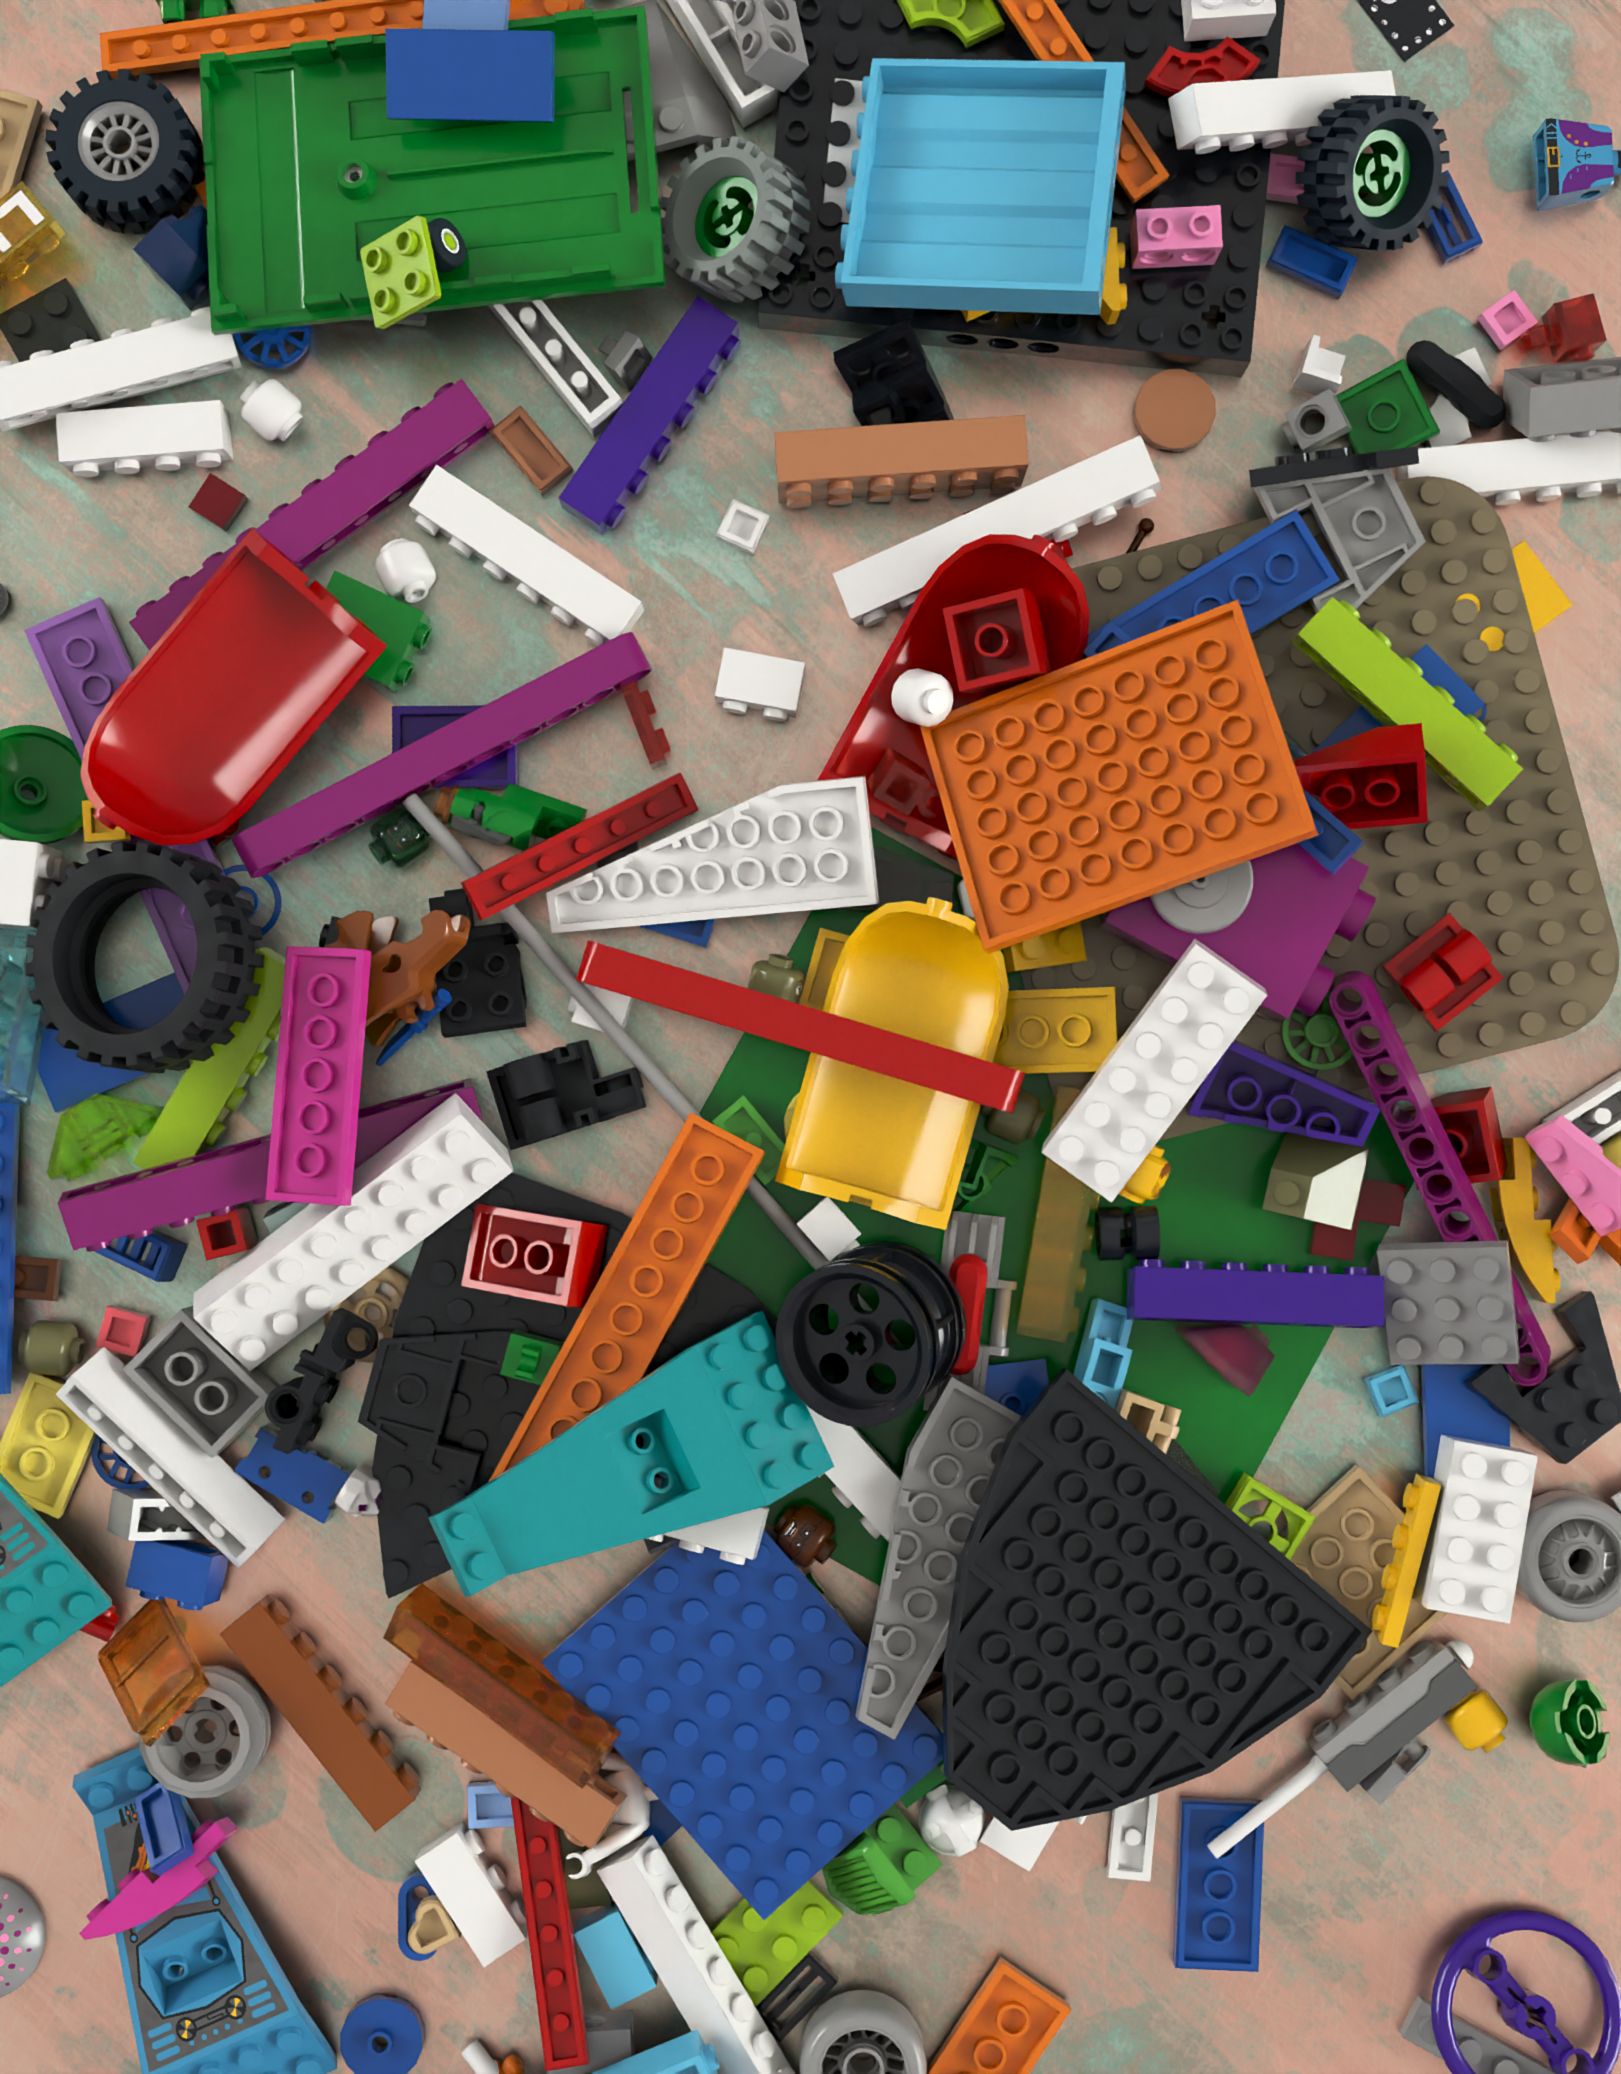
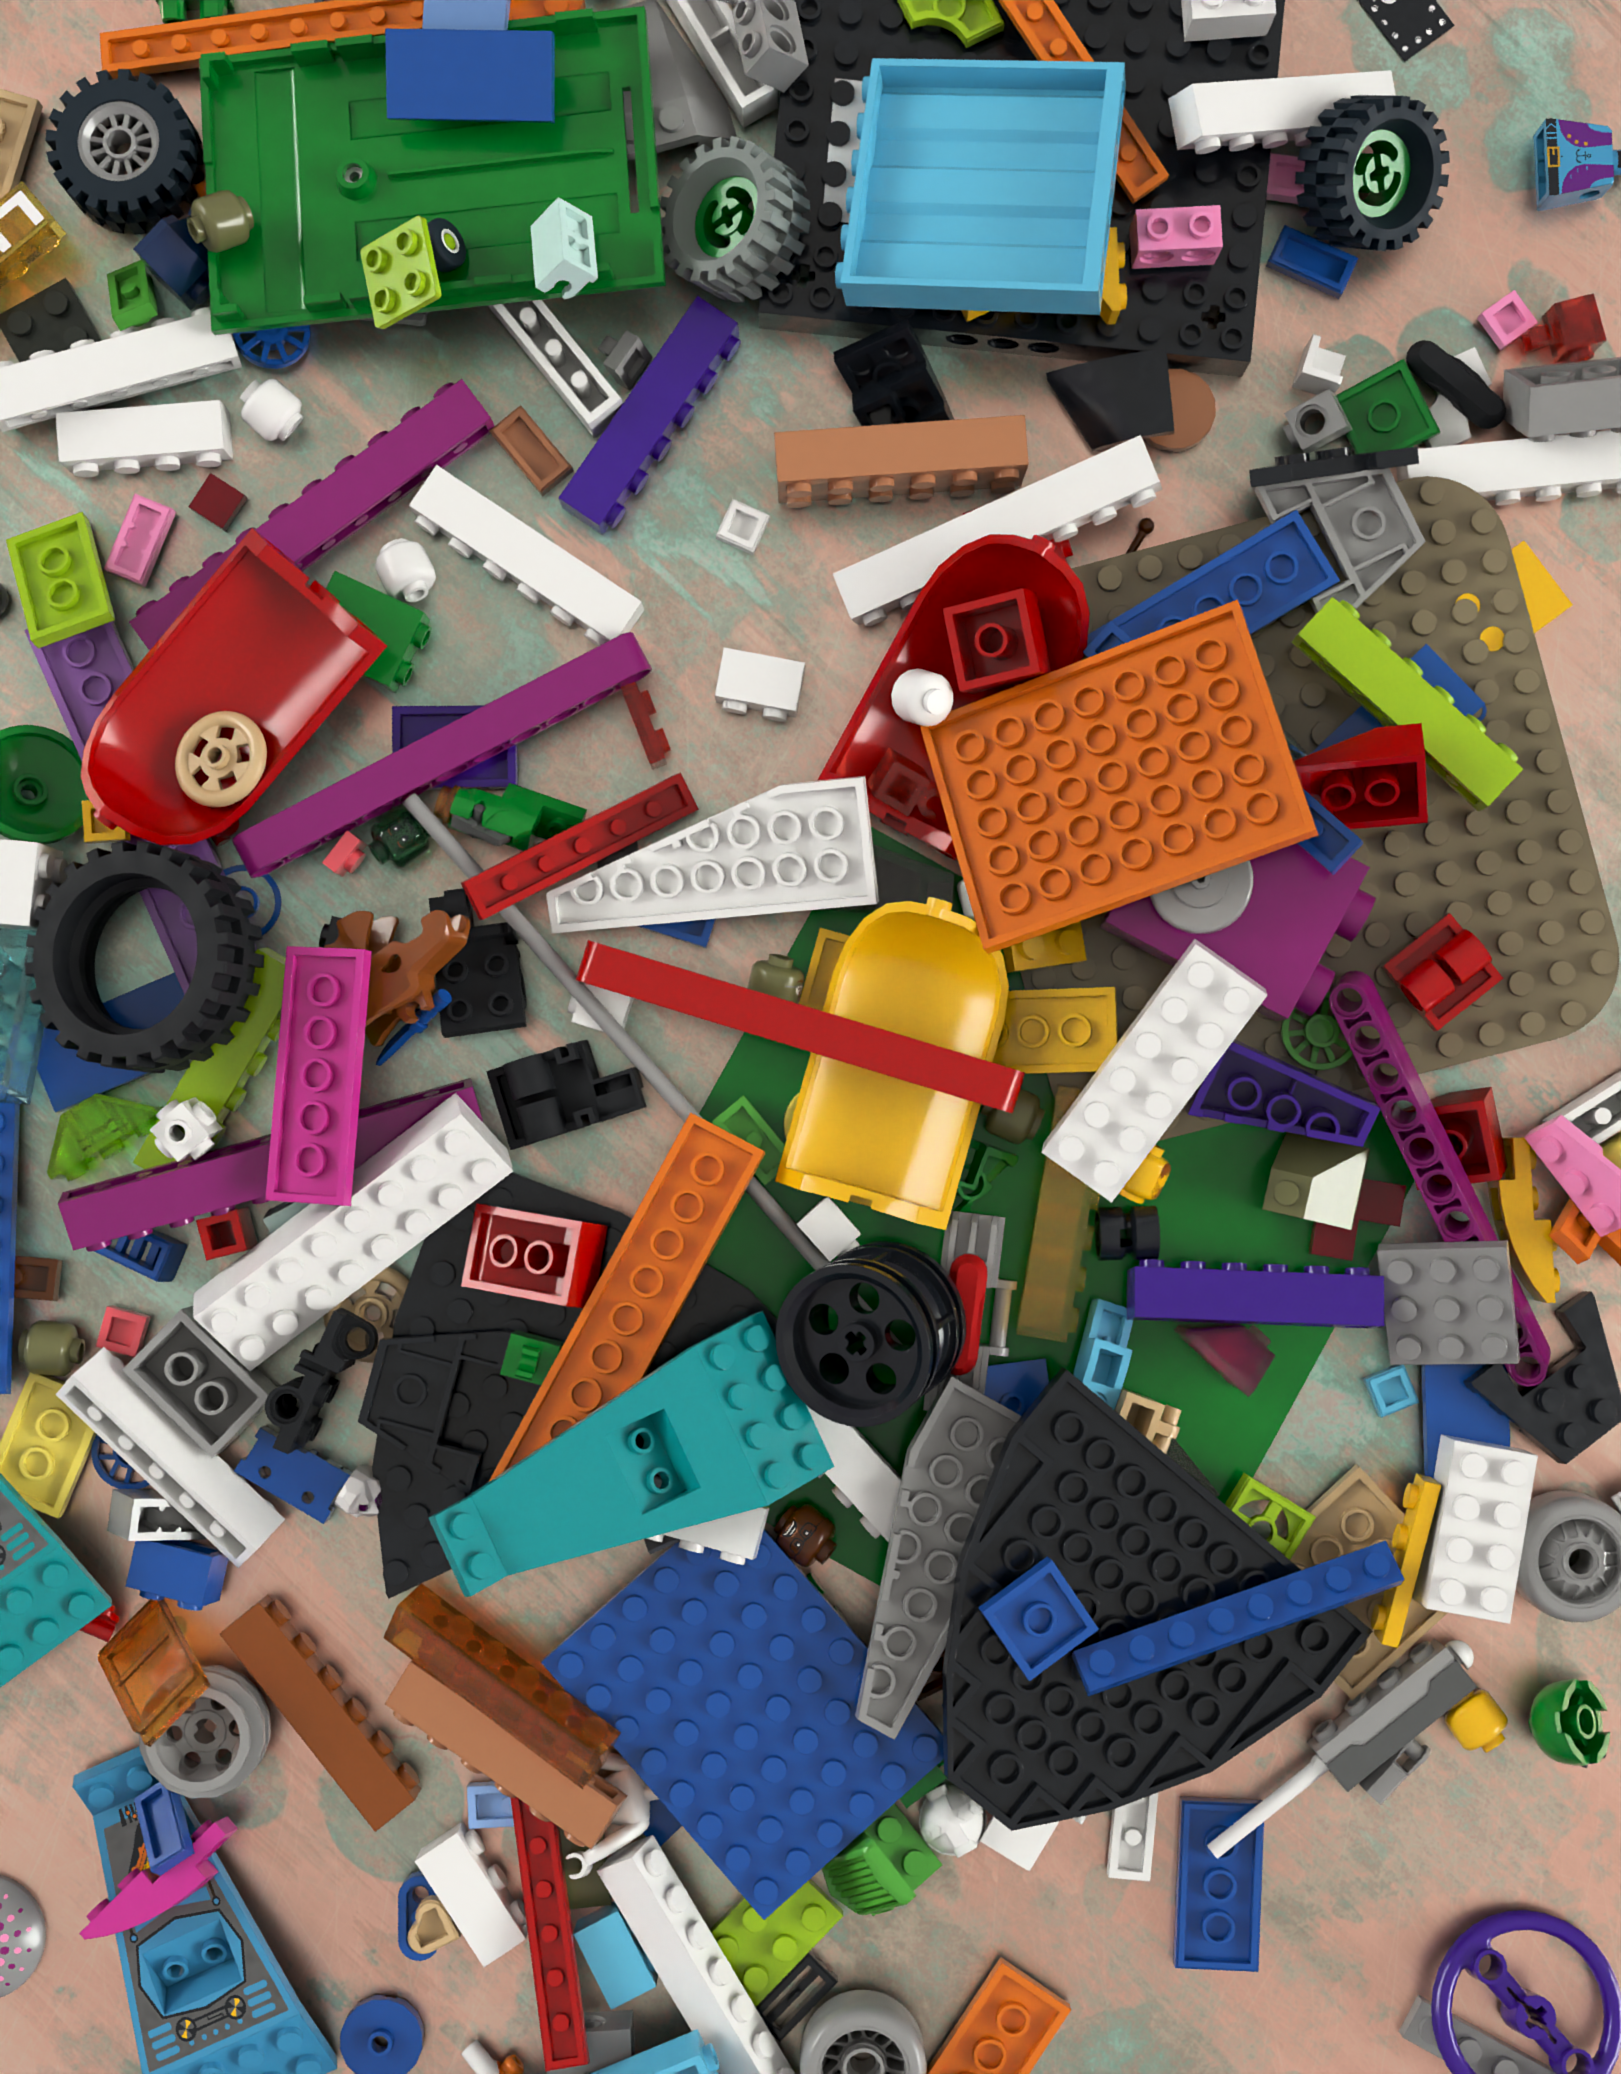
(60, 580): none -> lime plate
(132, 295): none -> bright green plate
(140, 540): none -> bright pink plate
(199, 1128): none -> white brick
(220, 221): none -> olive head
(246, 773): none -> tan plate
(346, 854): none -> coral plate
(563, 248): none -> light aqua hinge
(1038, 1618): none -> blue plate
(1117, 397): none -> black slope
(1220, 64): red tile -> none
(1236, 1618): none -> blue plate
(1464, 219): blue tile -> none

